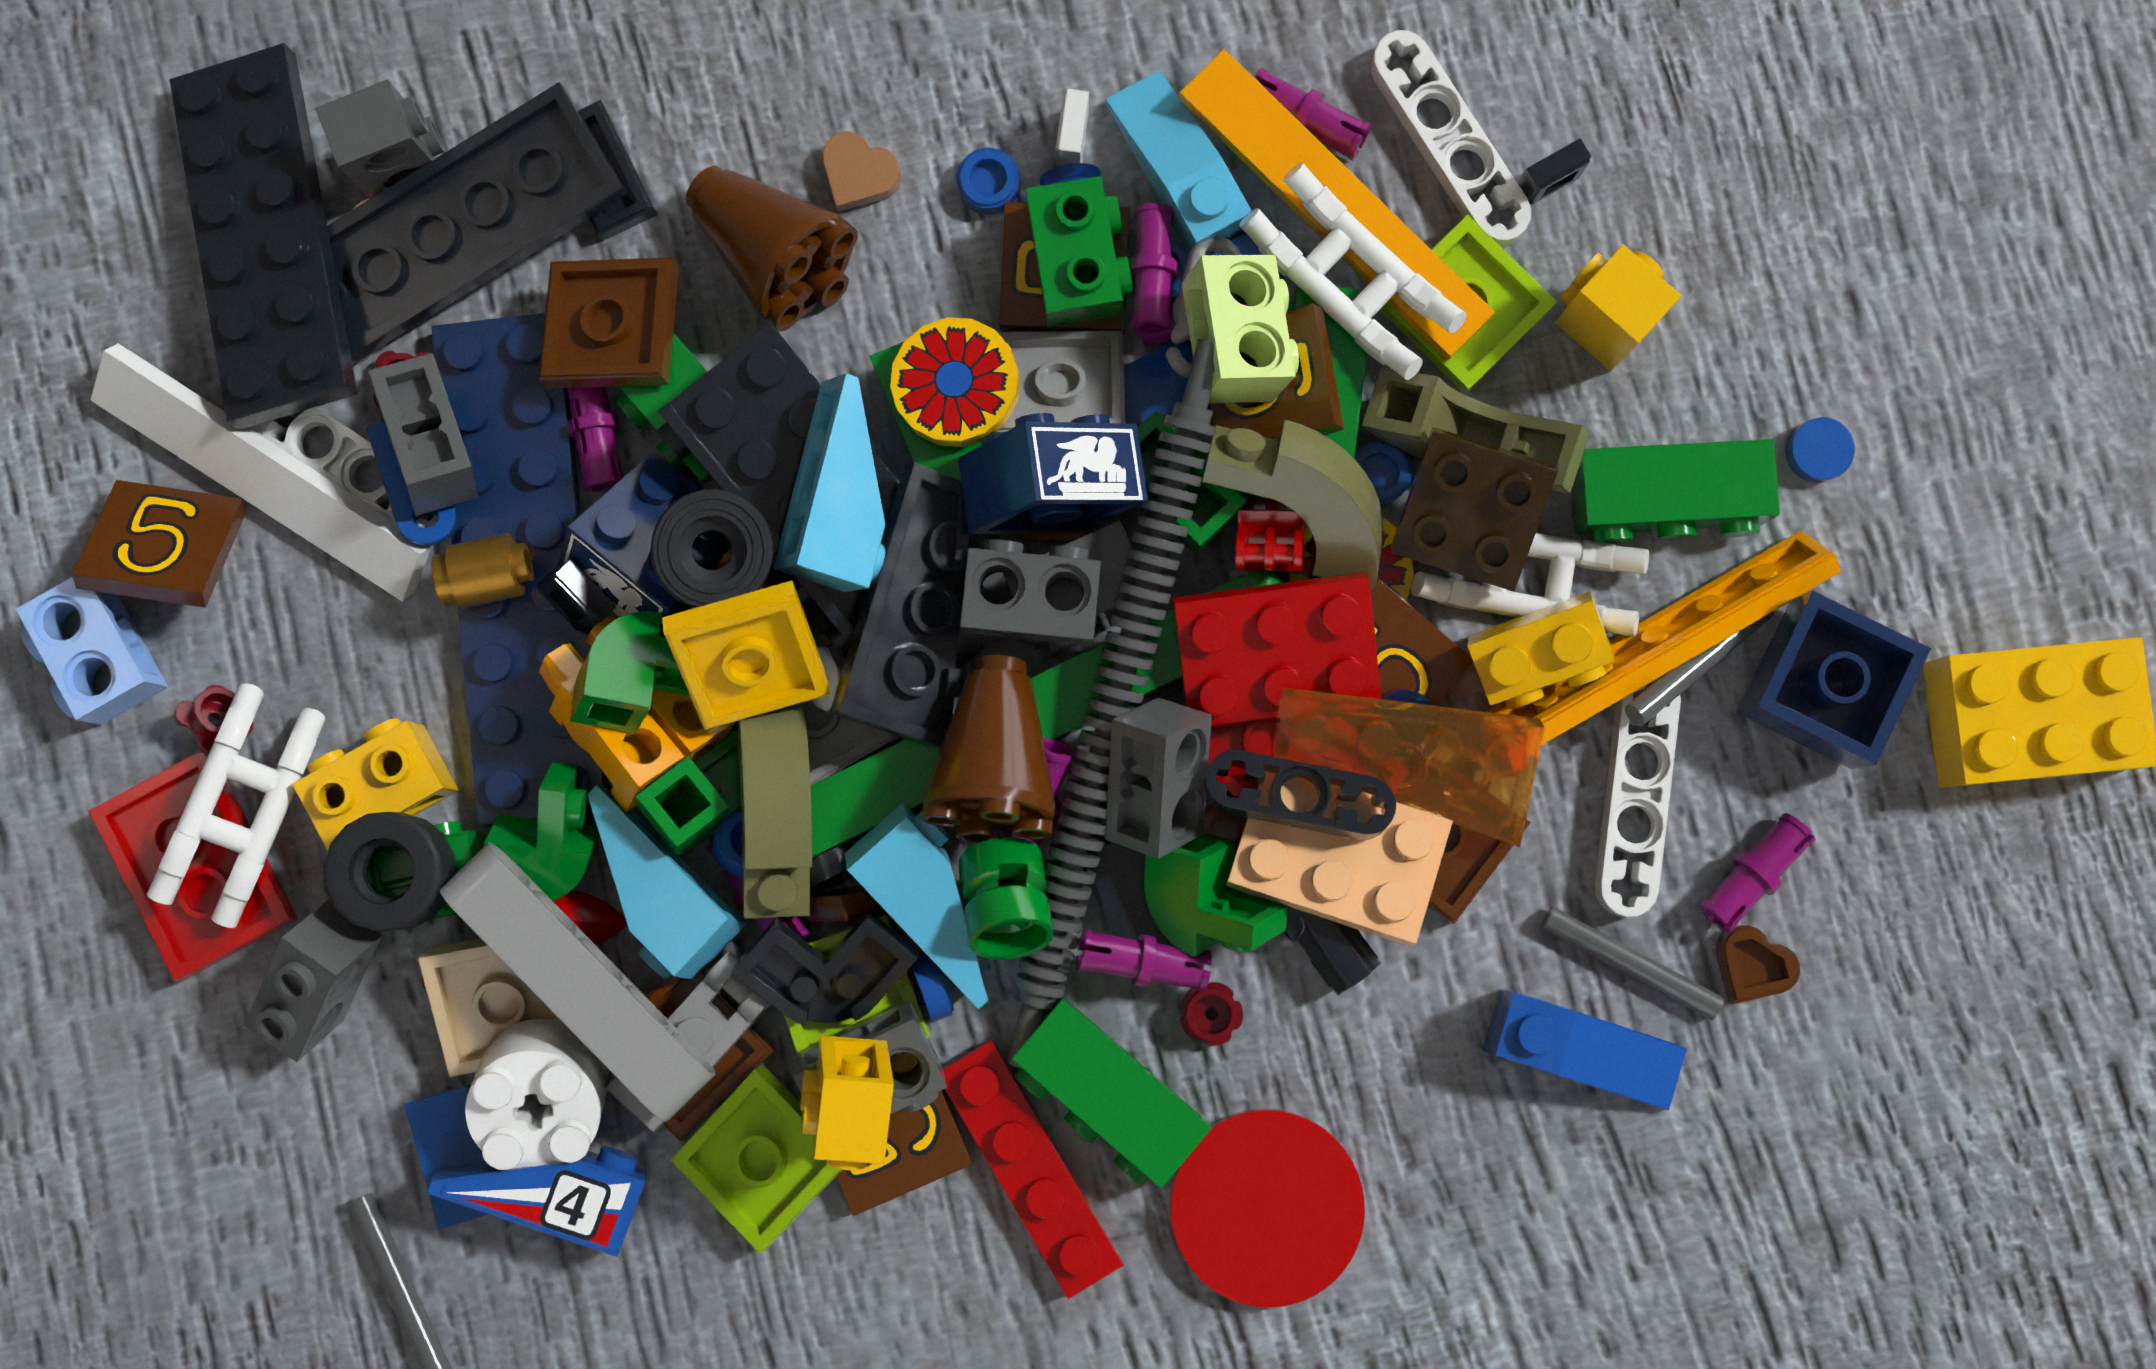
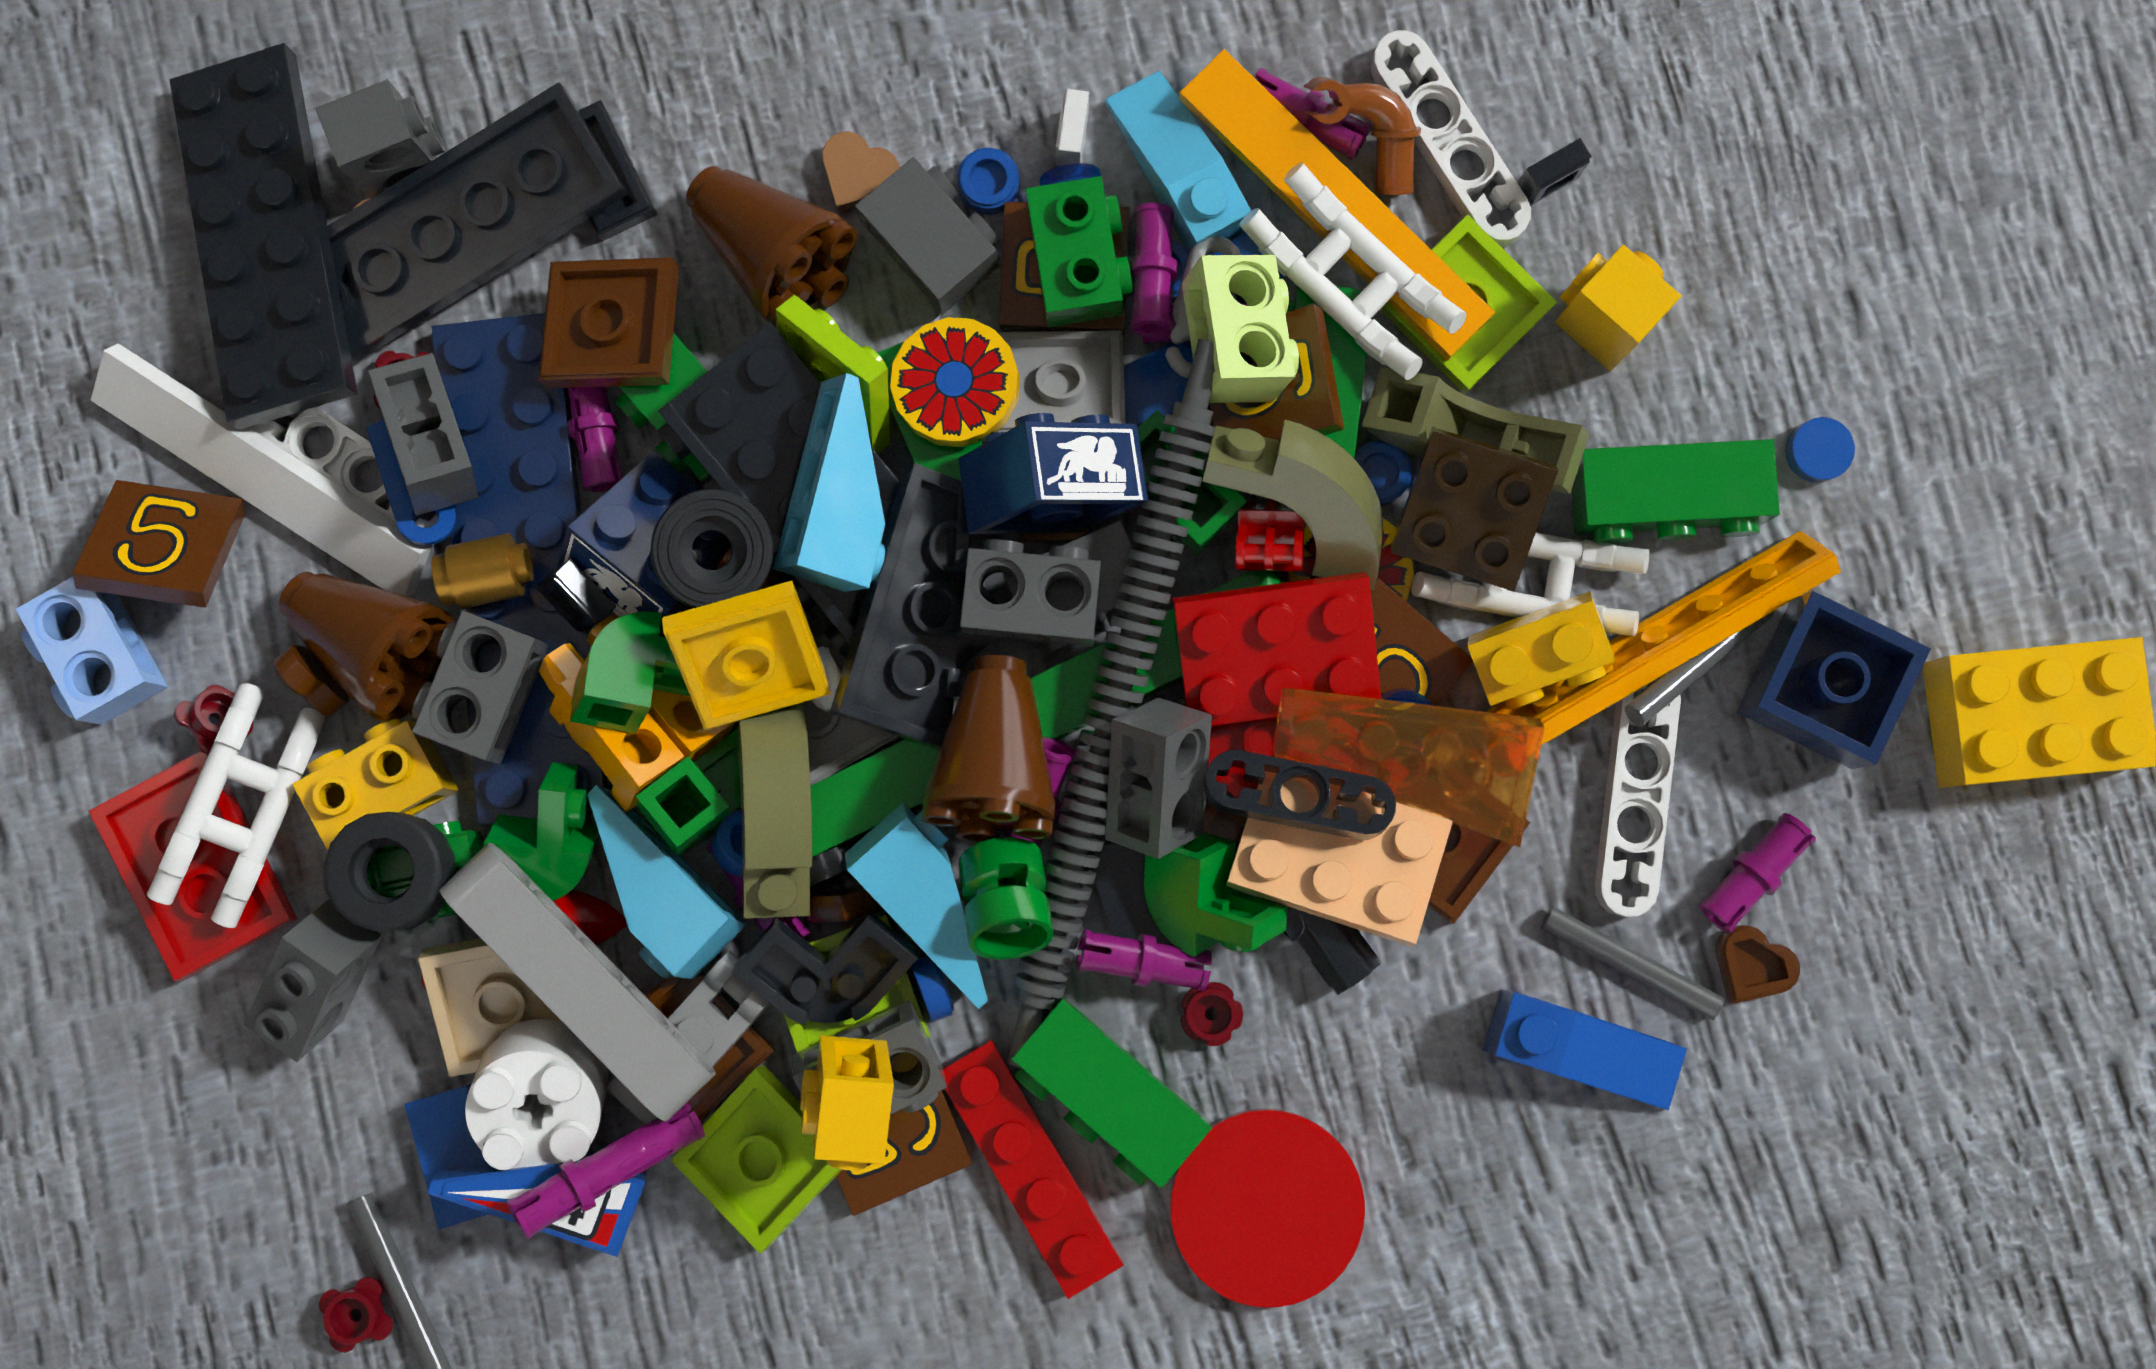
(310, 679): none -> reddish brown tile
(337, 1318): none -> dark red plate
(367, 639): none -> reddish brown cone
(496, 693): none -> dark grey brick
(595, 1175): none -> magenta pin
(831, 353): none -> lime plate
(929, 234): none -> dark grey brick
(1391, 125): none -> dark orange piece

